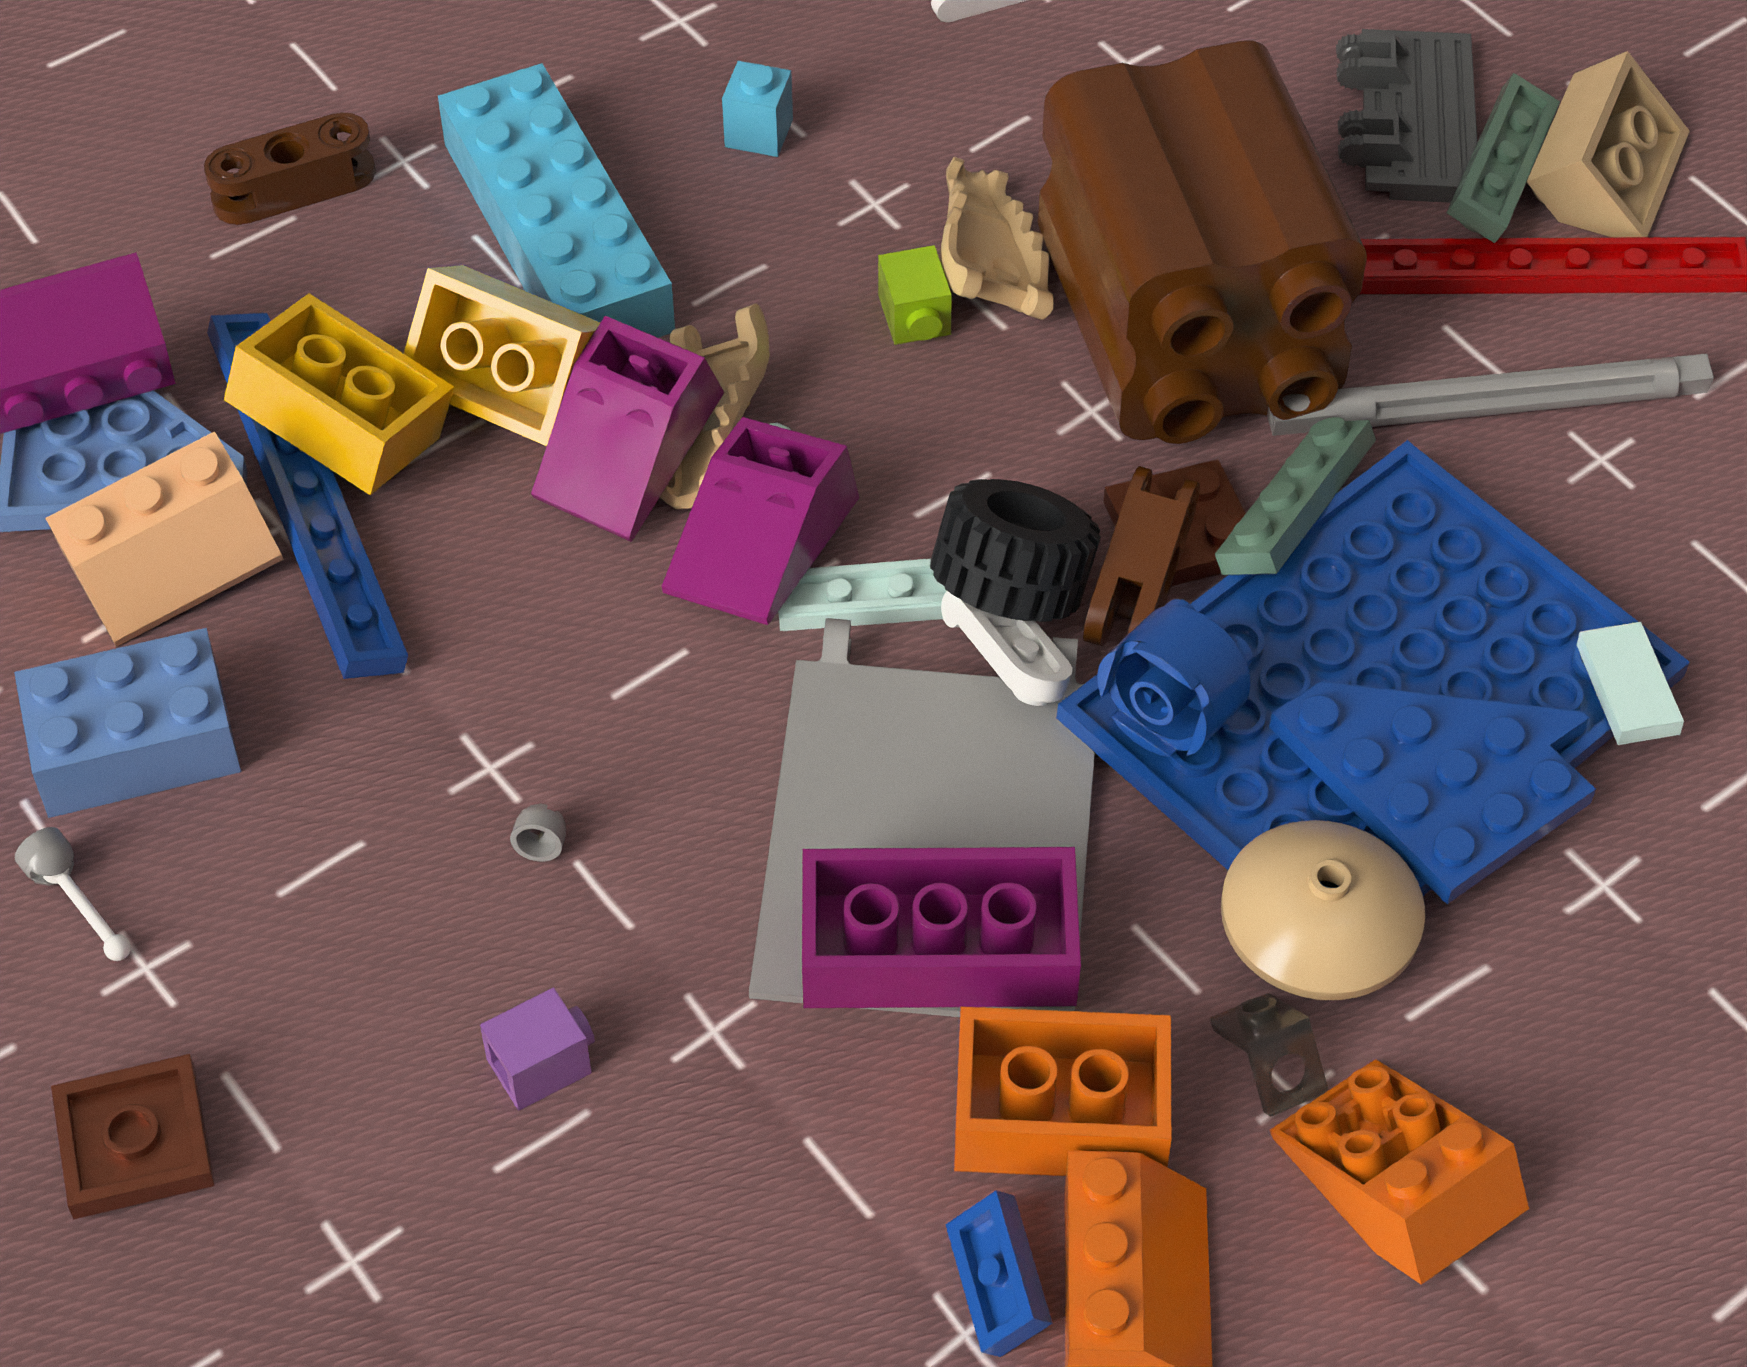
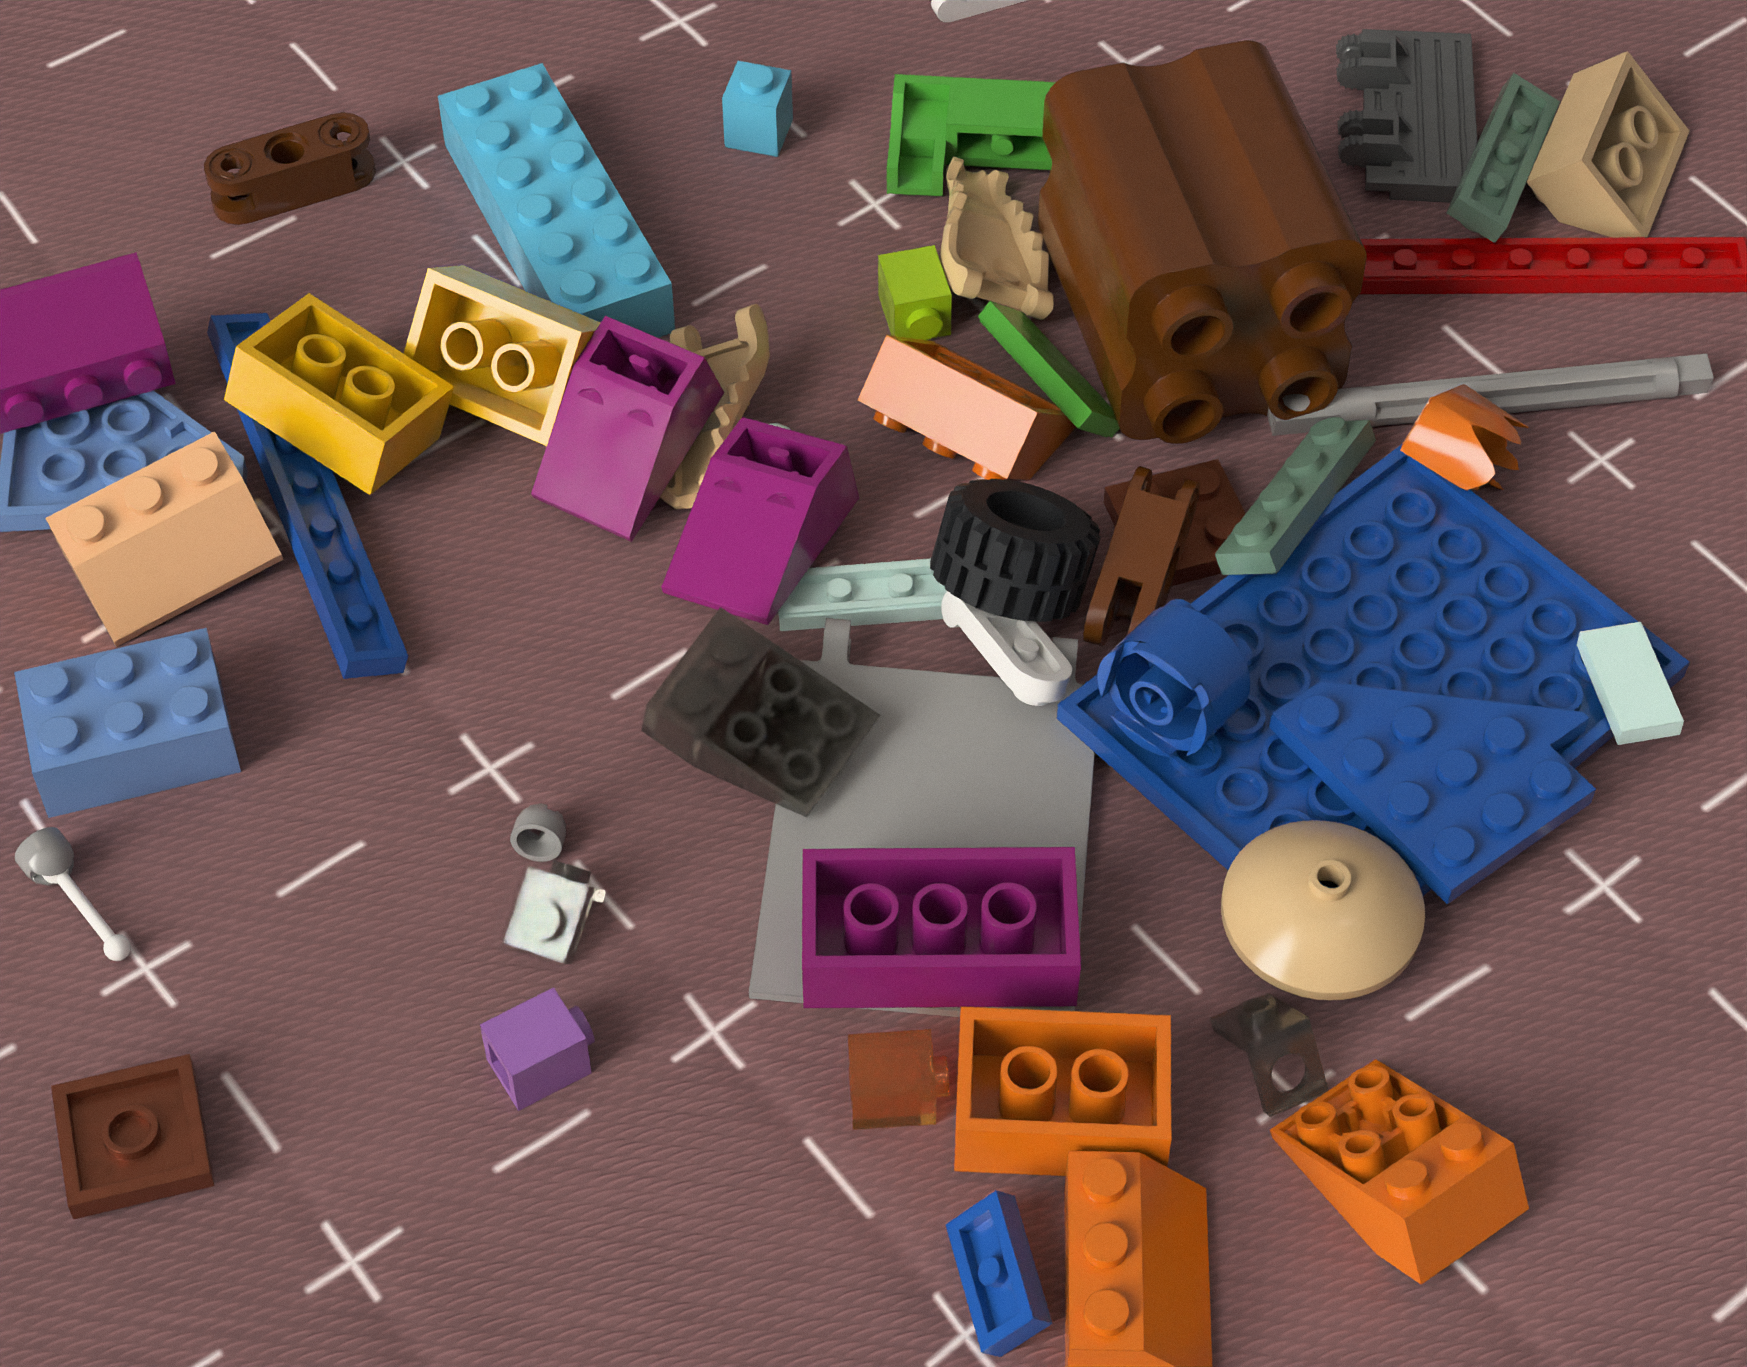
(552, 911): none -> clear smoke bracket
(757, 716): none -> clear smoke slope
(895, 1079): none -> clear orange brick
(963, 408): none -> slope
(965, 119): none -> bright green bracket
(1049, 369): none -> bright green tile
(1463, 438): none -> orange piece

